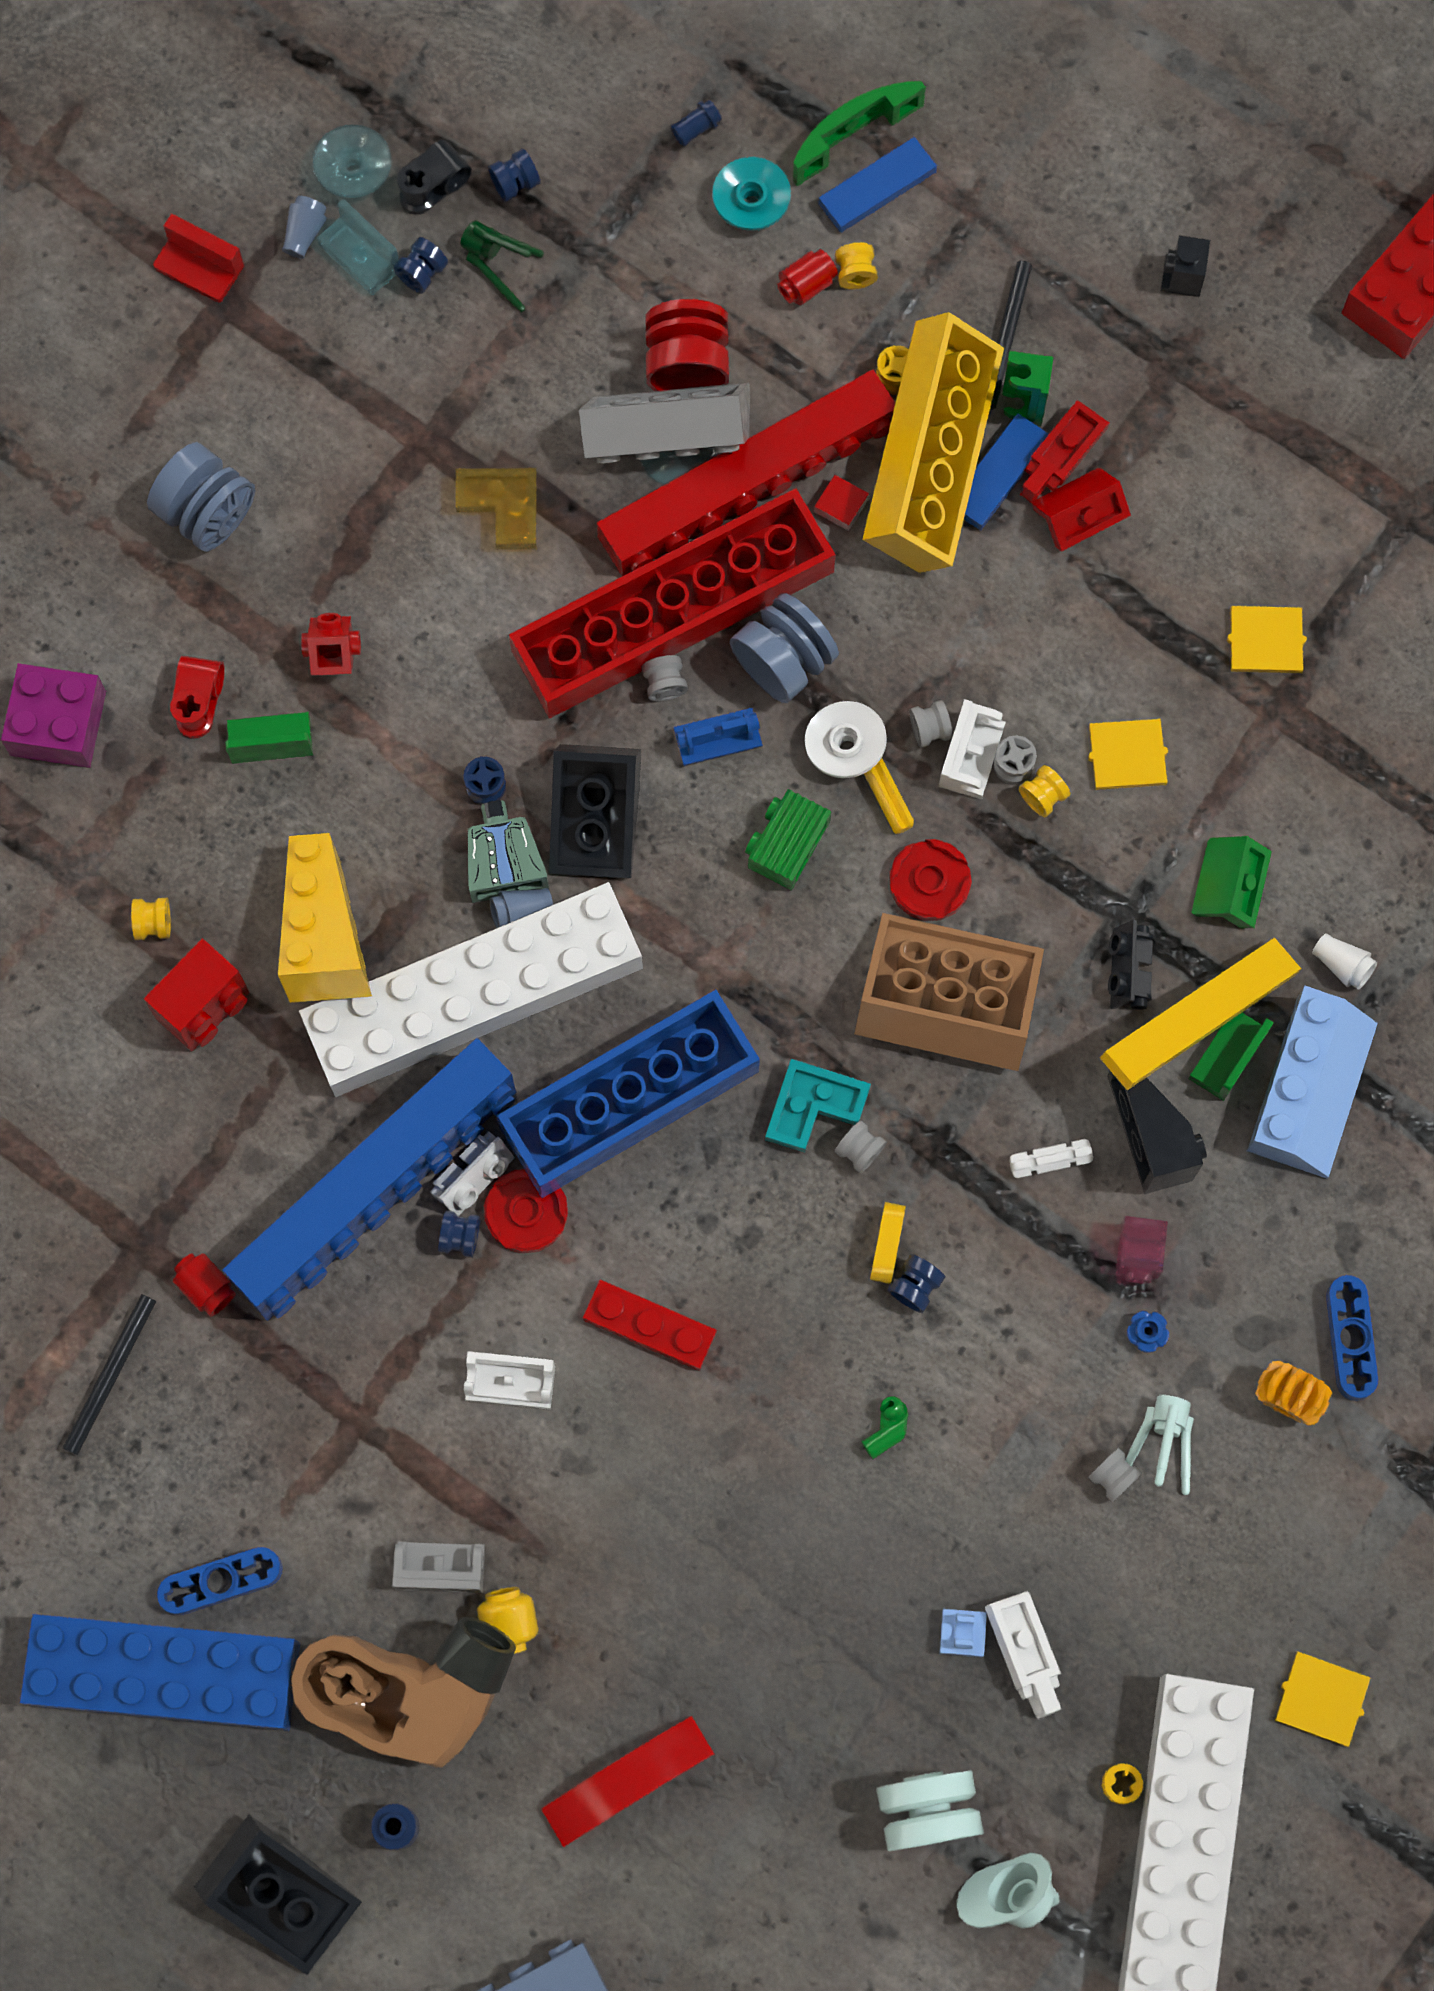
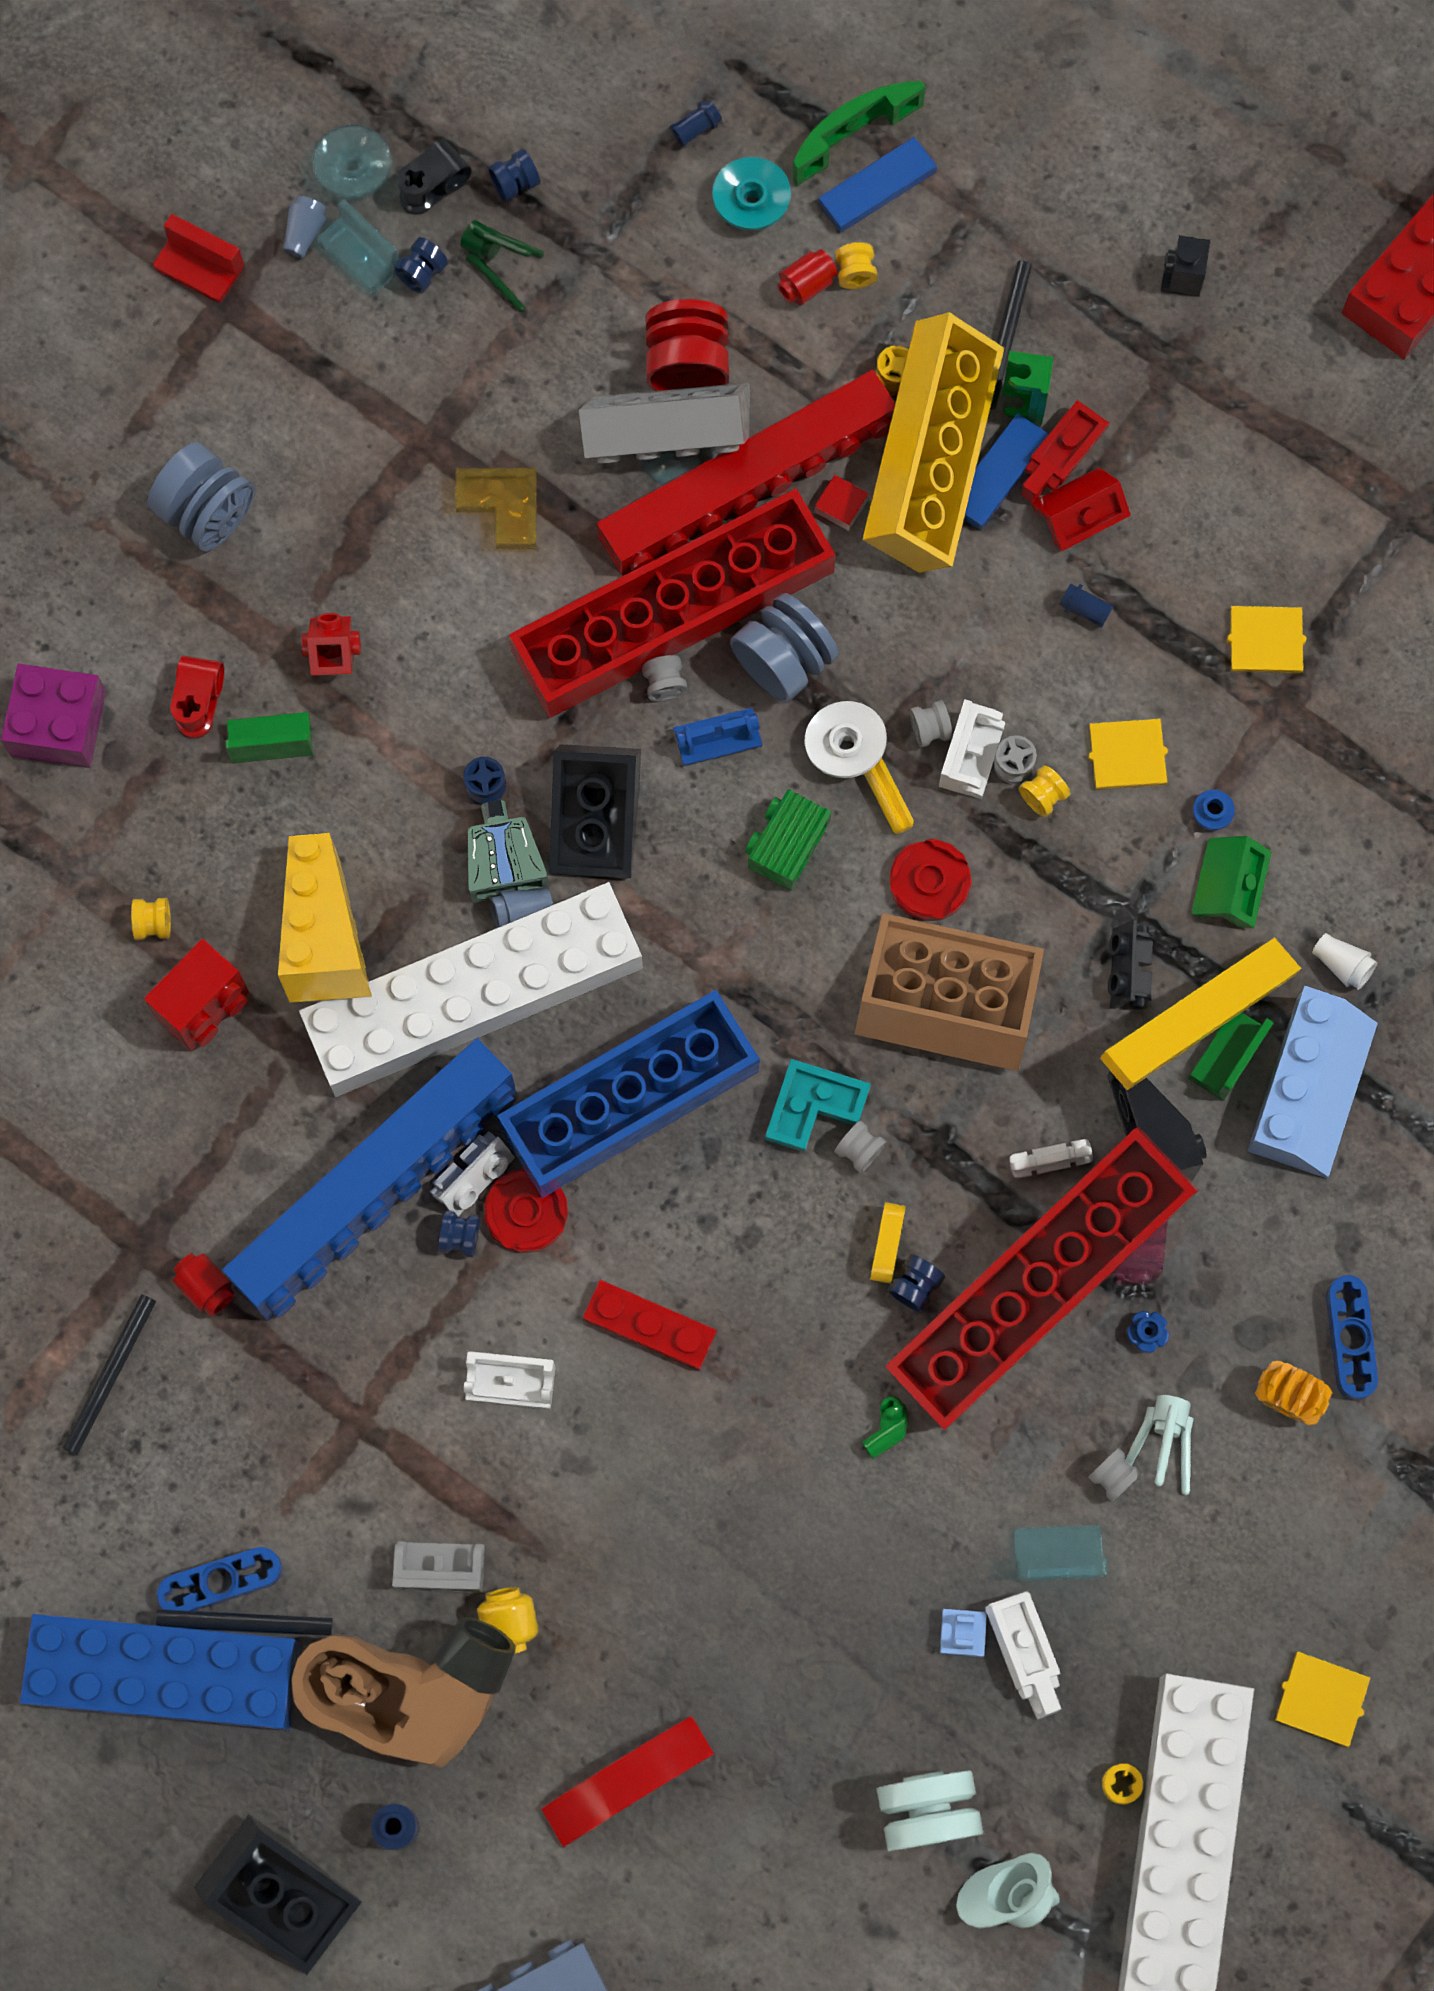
(244, 1622): none -> black bar
(1042, 1278): none -> red brick
(1059, 1553): none -> clear light blue panel
(1086, 605): none -> dark blue pin
(1212, 821): none -> blue plate

